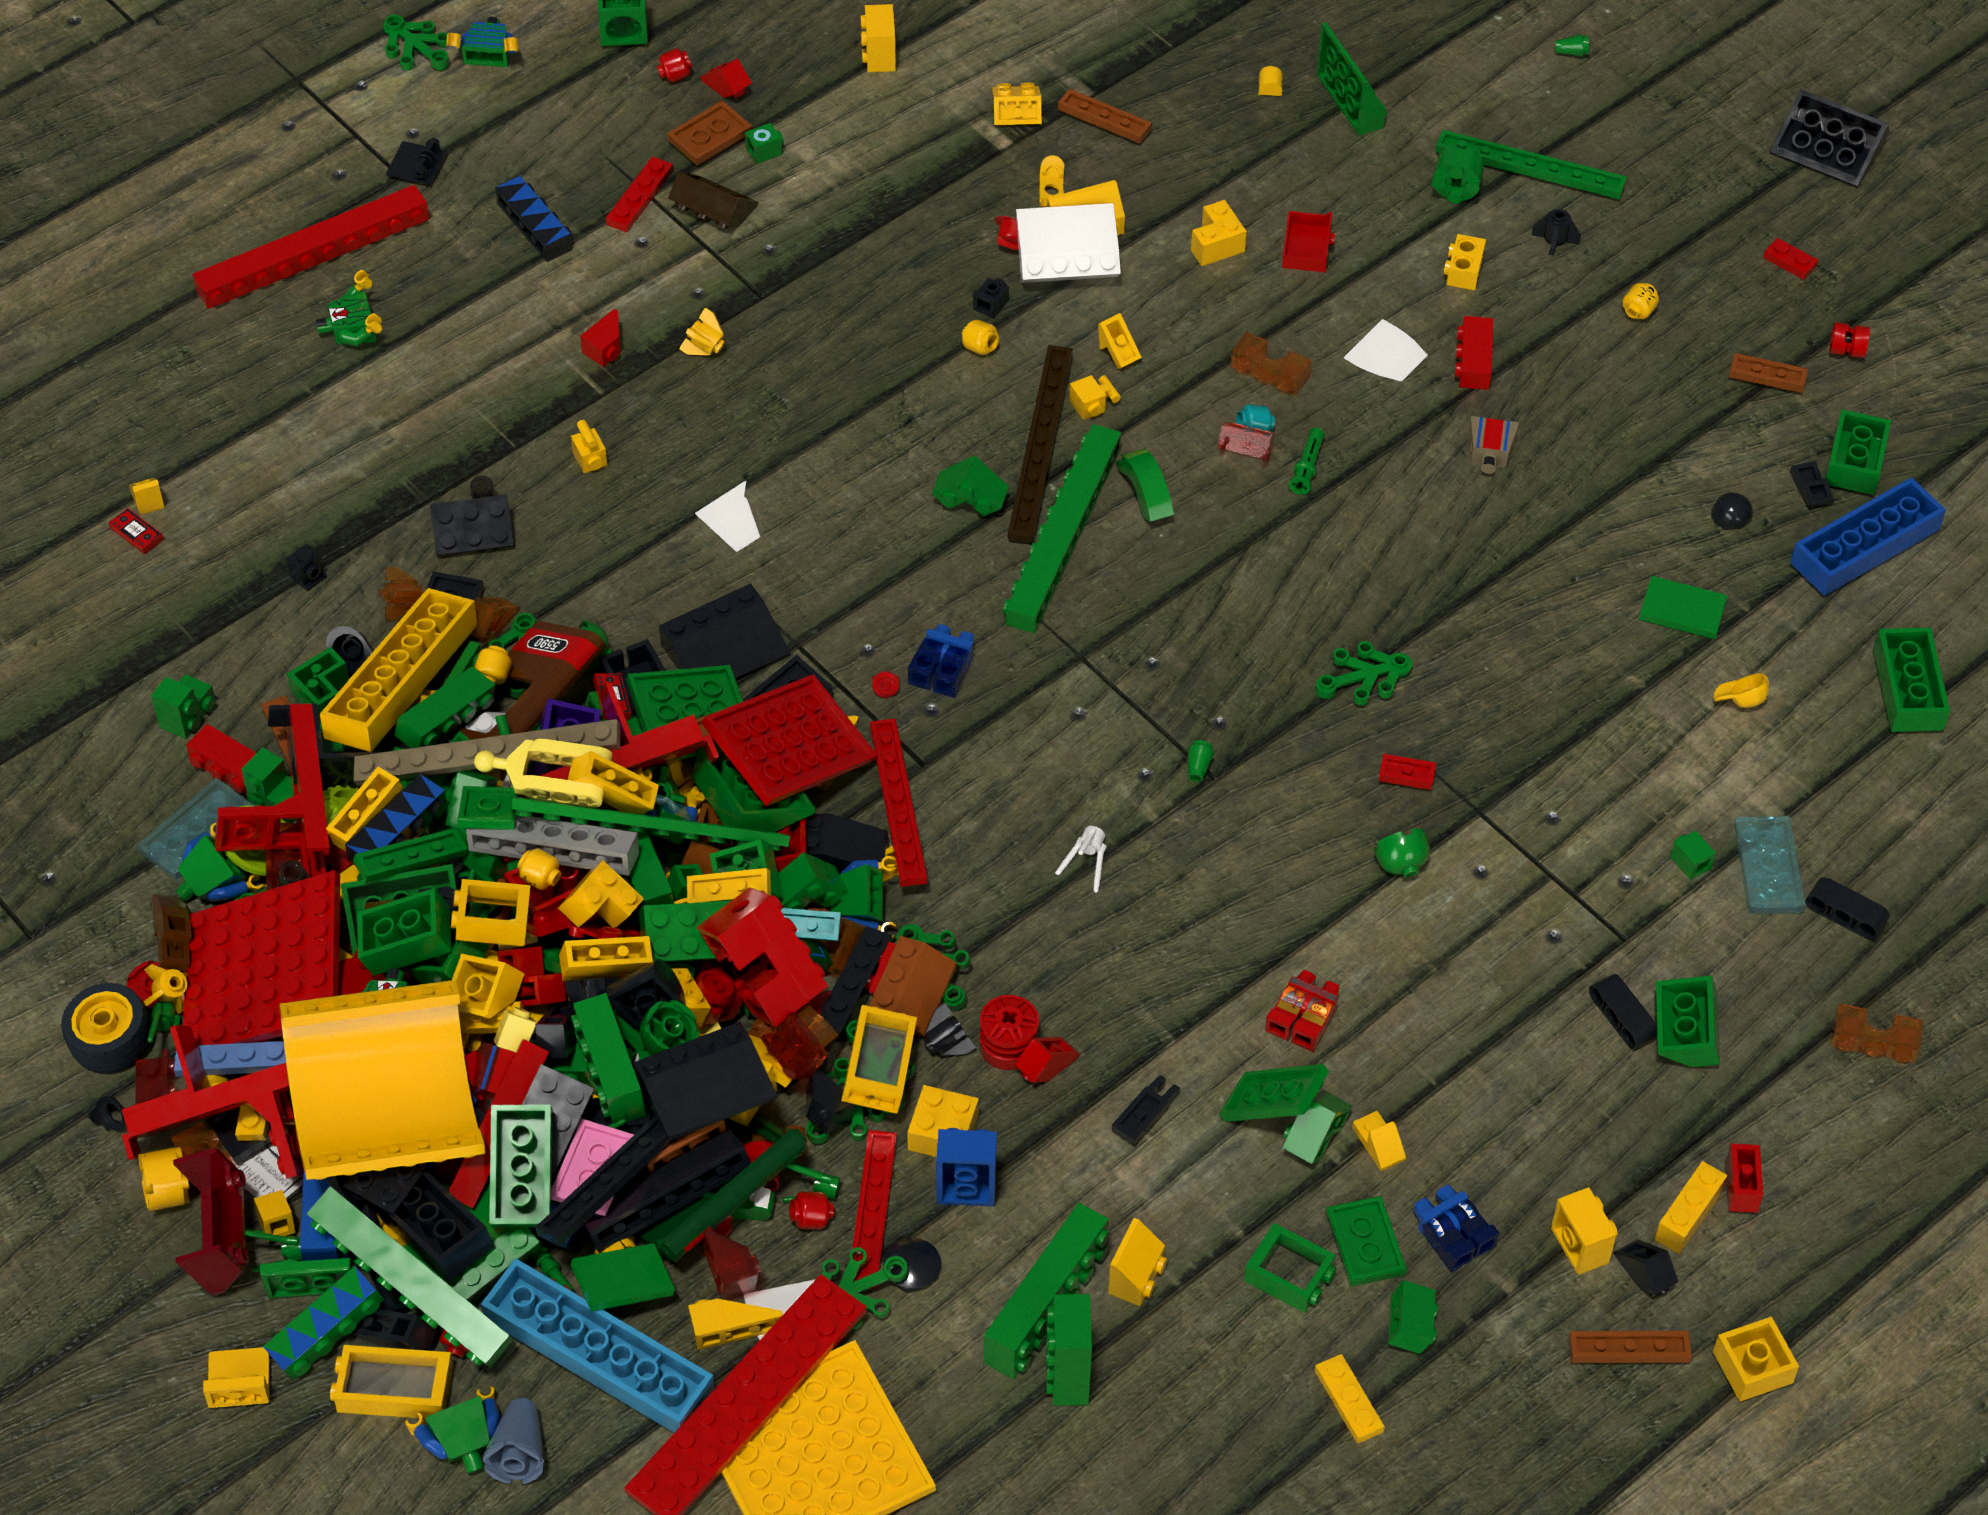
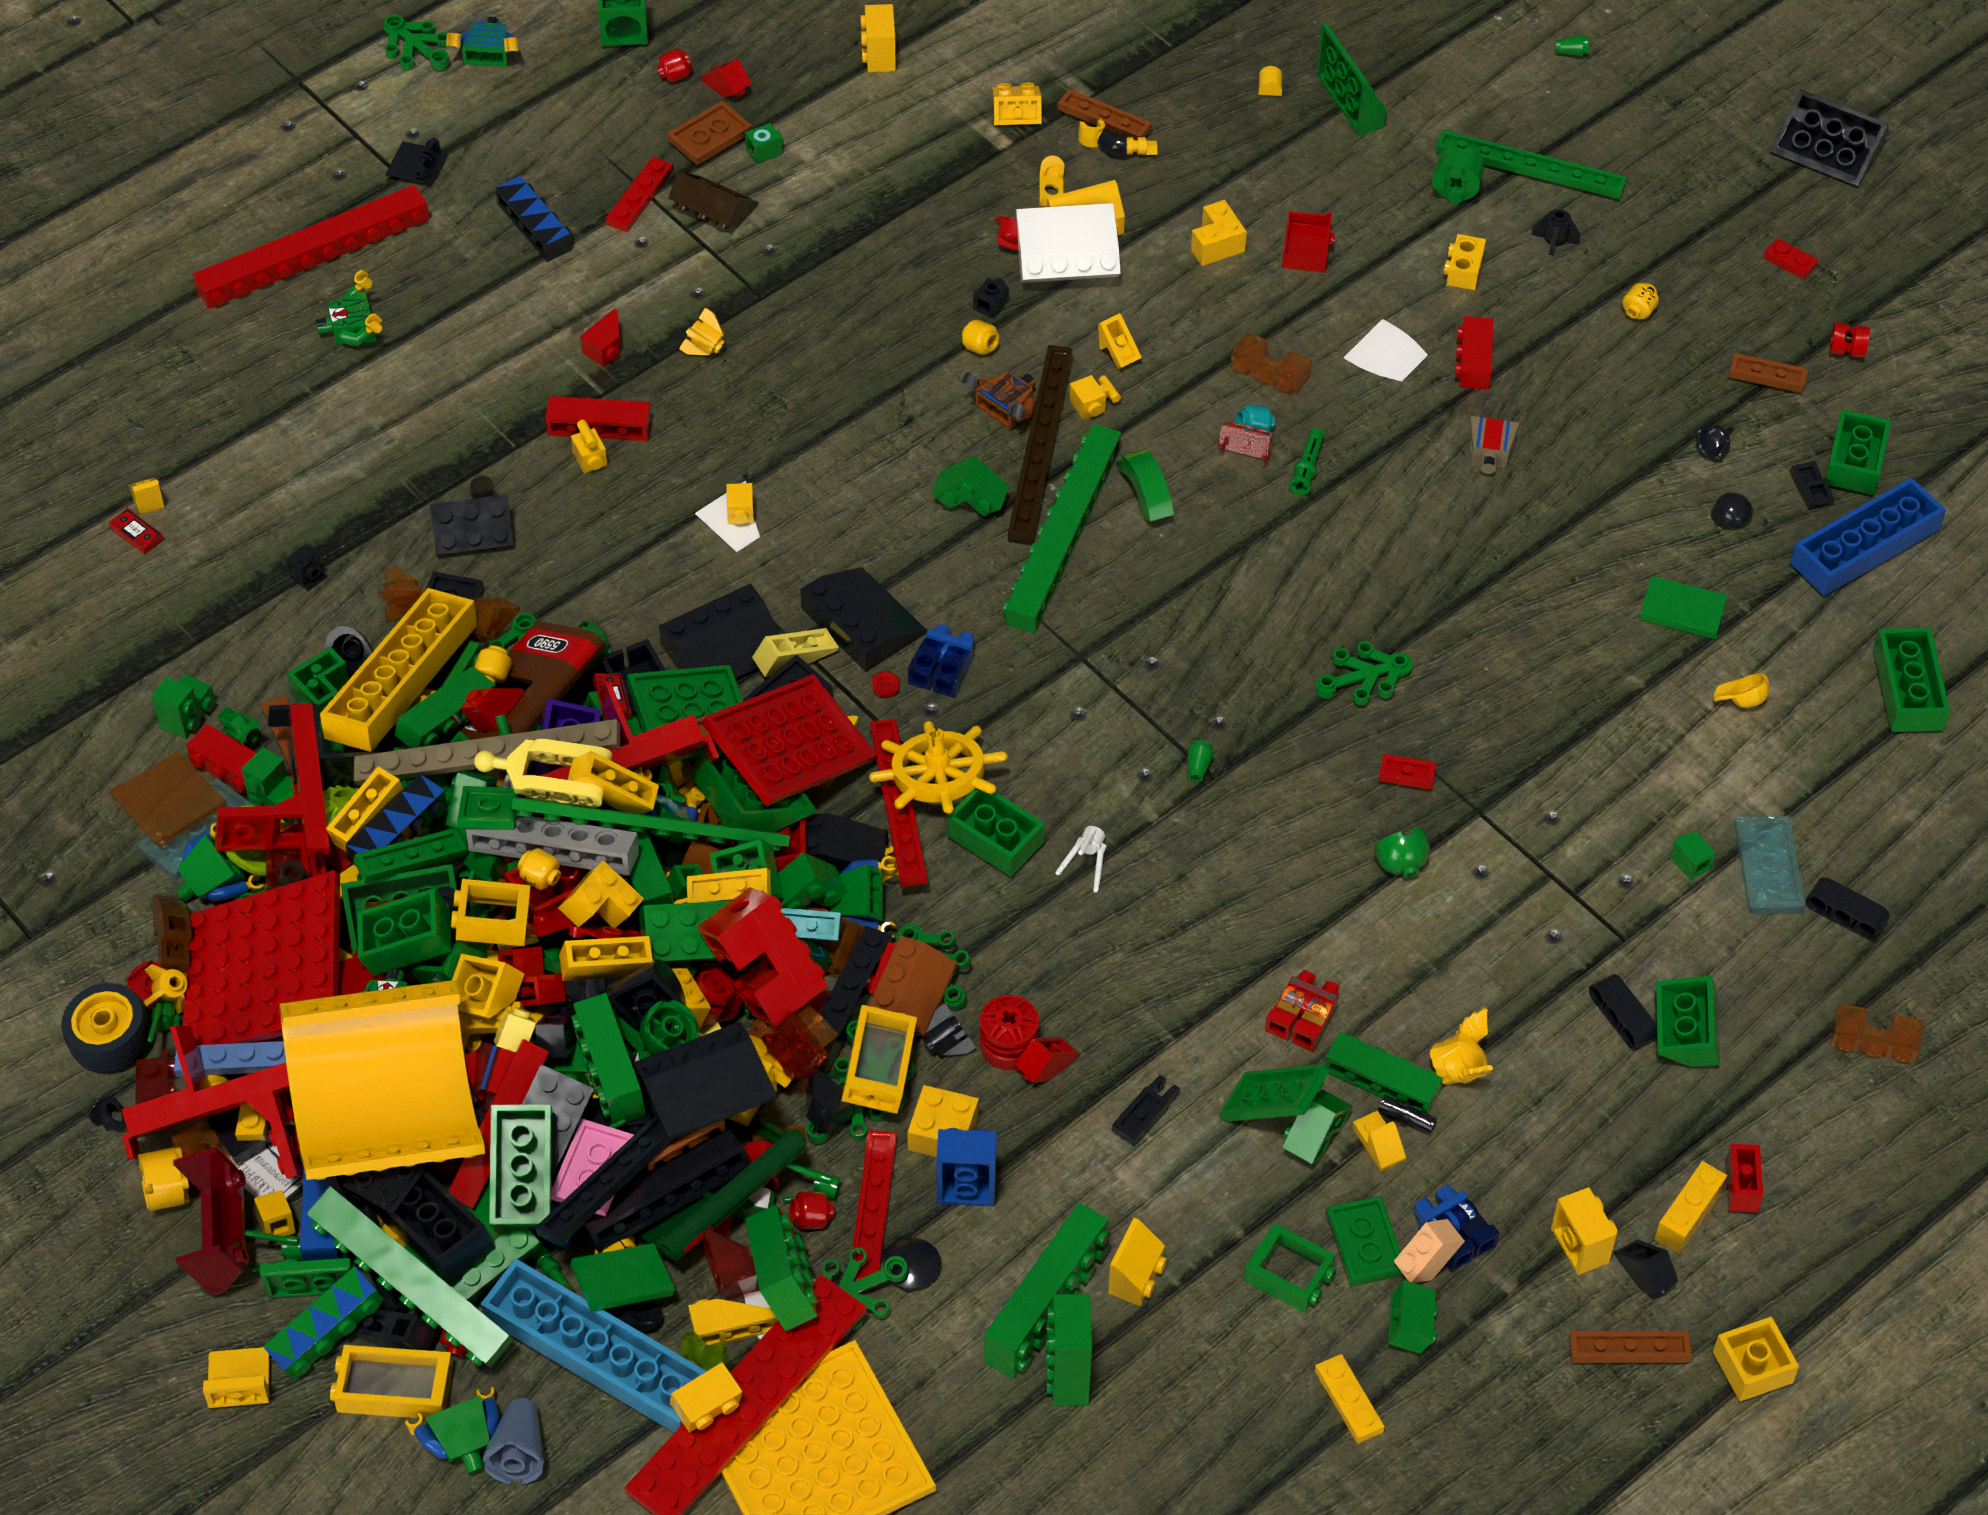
(168, 798): none -> clear orange piece
(240, 727): none -> green hips
(487, 703): none -> red slope
(609, 417): none -> red brick
(642, 1315): none -> black piece
(701, 1354): none -> clear neon green bracket
(706, 1398): none -> yellow brick
(740, 503): none -> yellow brick
(781, 648): none -> light yellow slope
(782, 1267): none -> green brick
(860, 616): none -> black slope
(938, 766): none -> yellow piece
(996, 830): none -> green brick
(1003, 396): none -> torso
(1114, 143): none -> yellow piece
(1382, 1073): none -> green brick
(1407, 1114): none -> black pin
(1429, 1251): none -> light nougat brick
(1460, 1056): none -> yellow helmet
(1714, 441): none -> black piece

